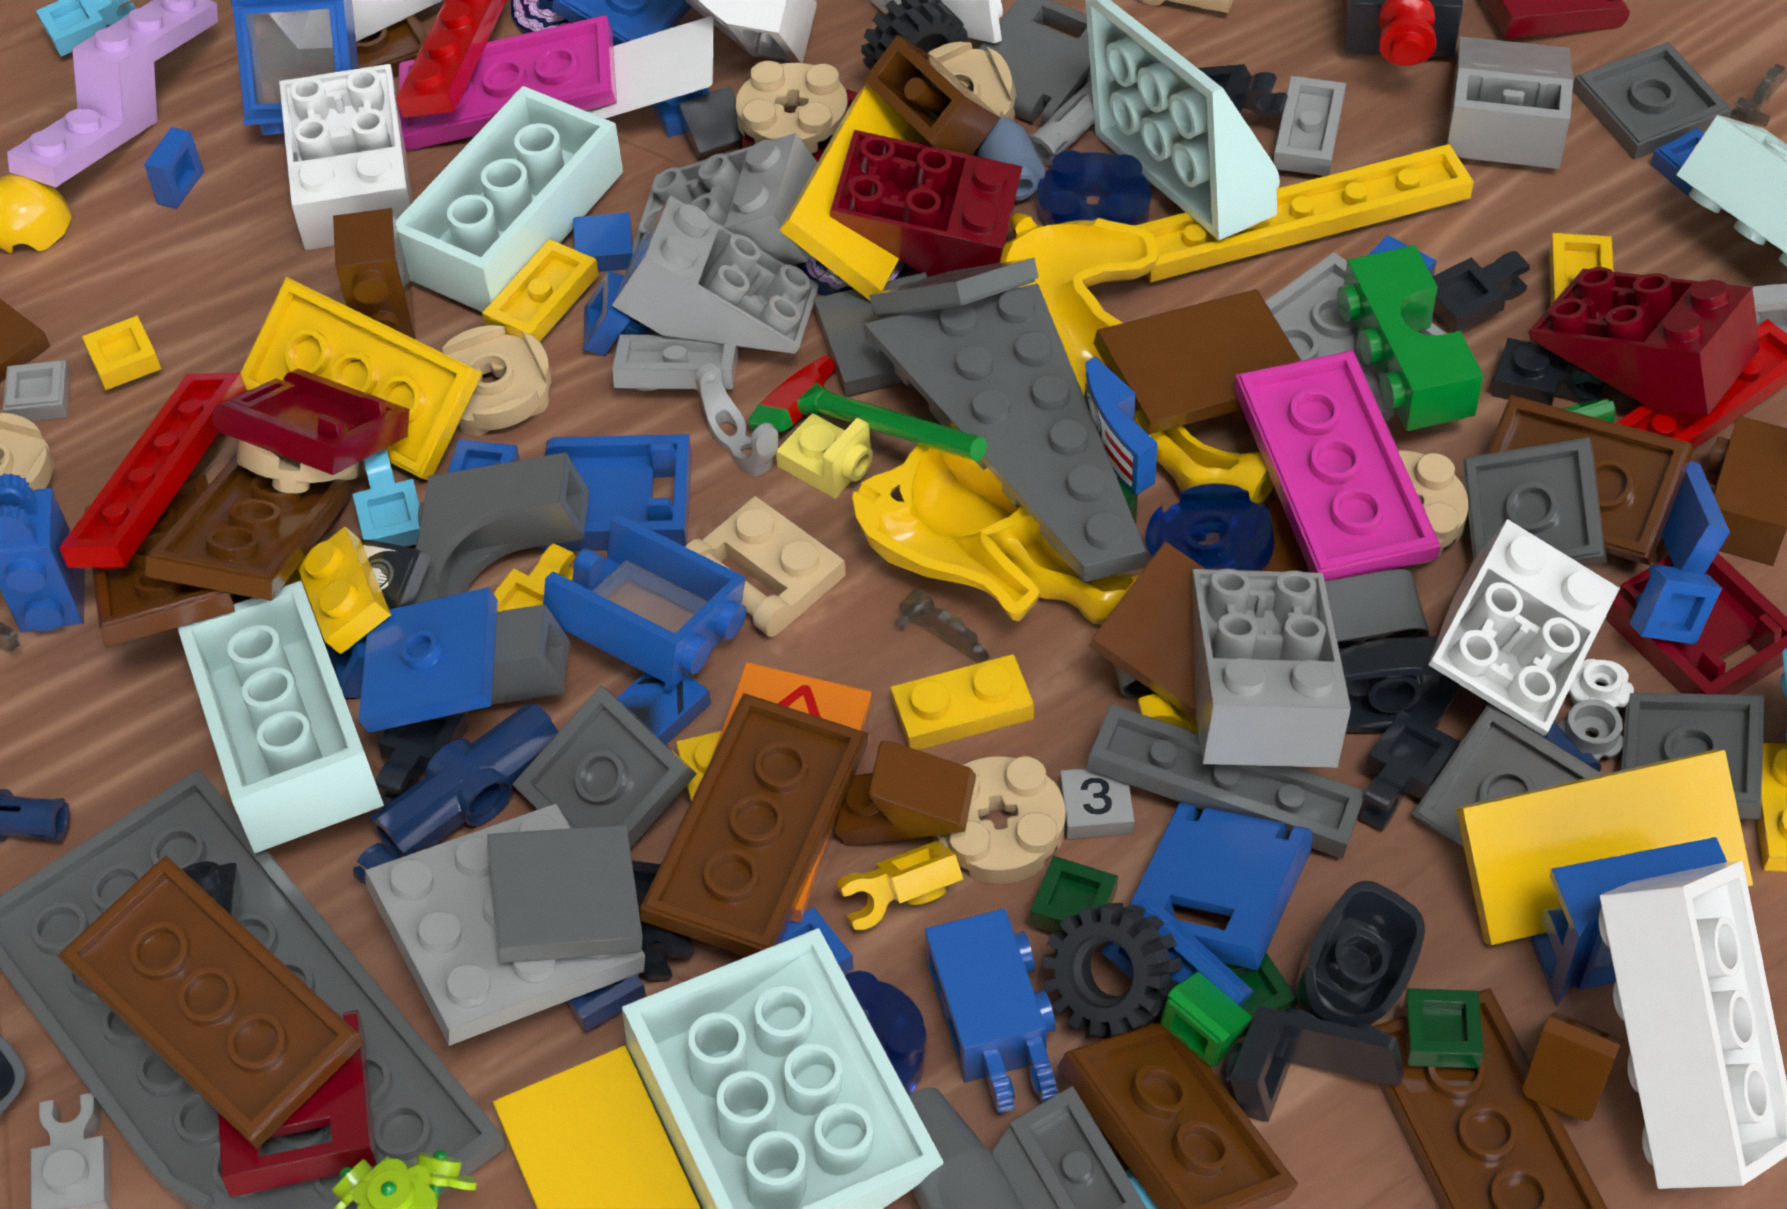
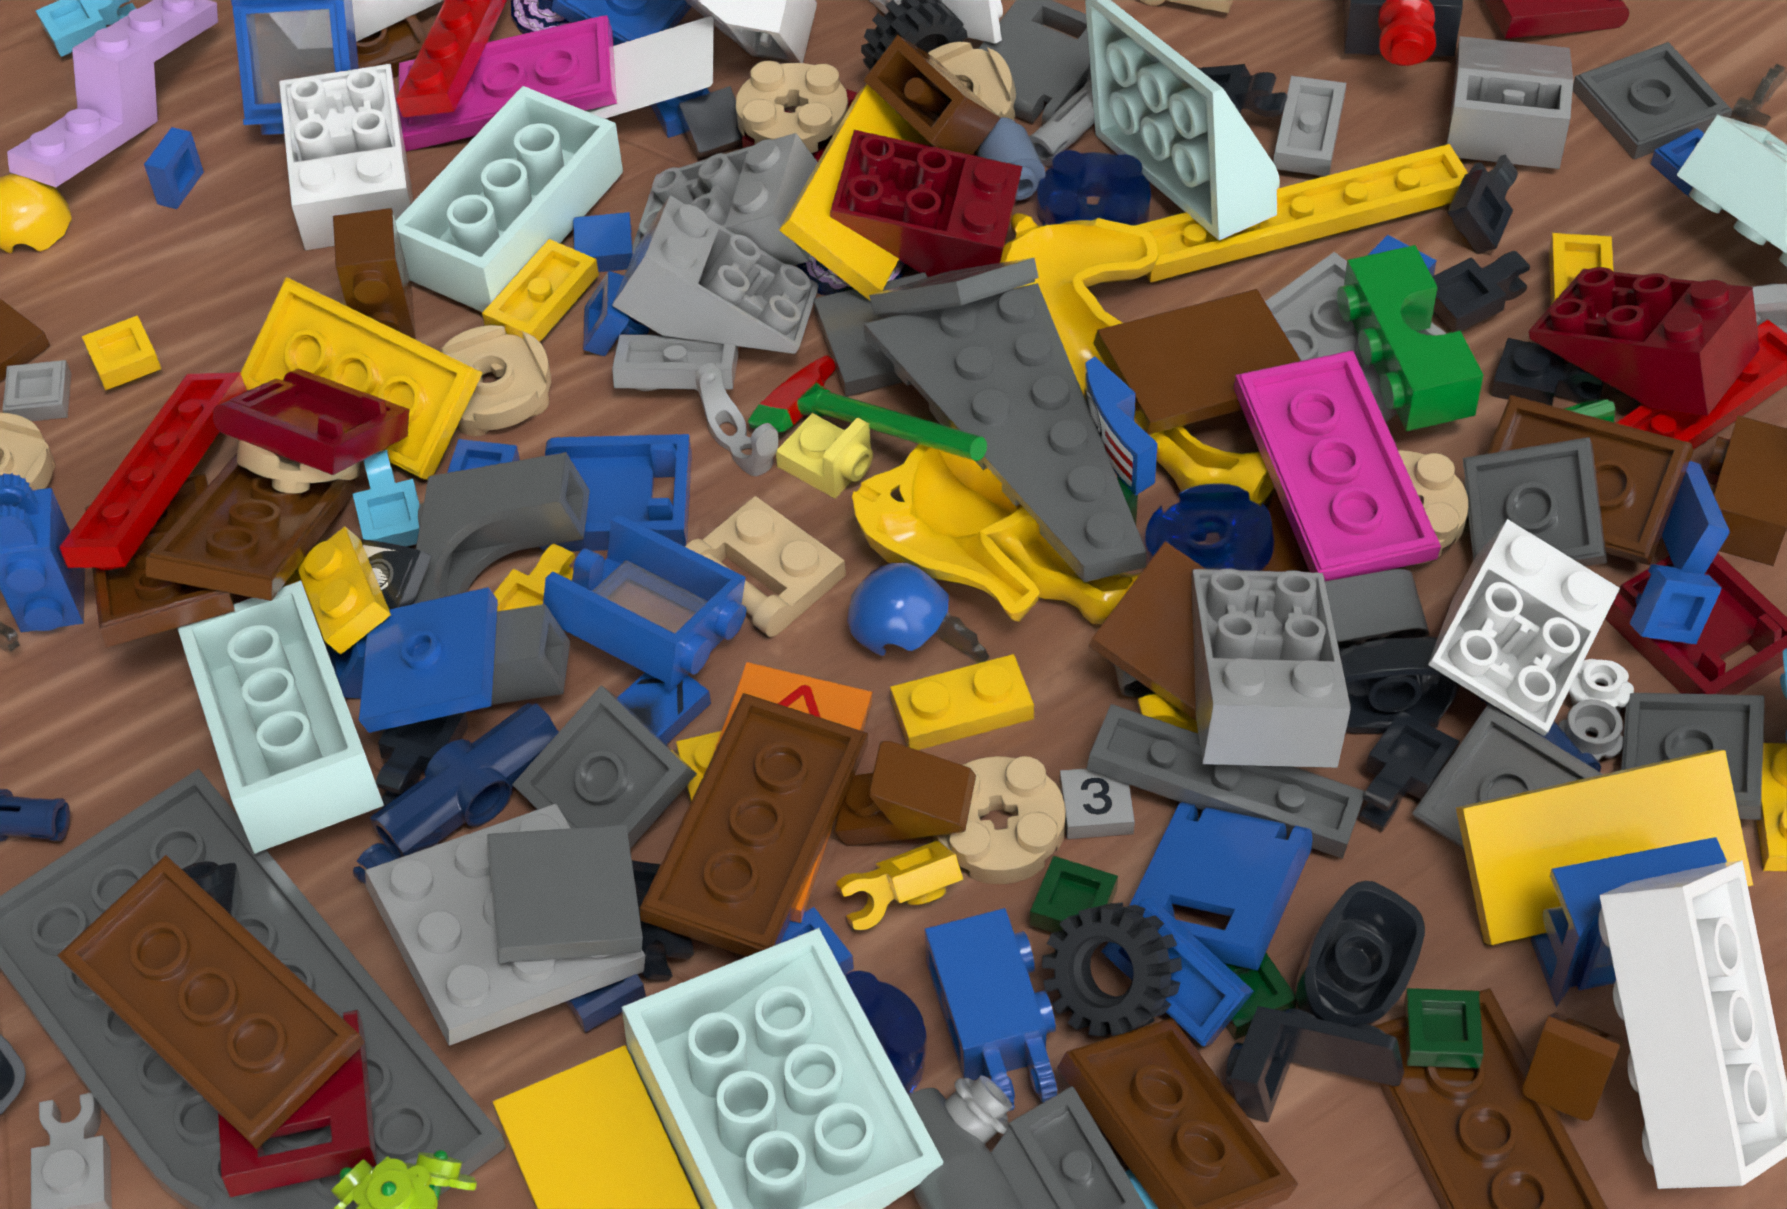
(896, 607): none -> blue hair
(979, 1107): none -> light grey plate
(1204, 1018): green slope -> none
(1481, 206): none -> black plate

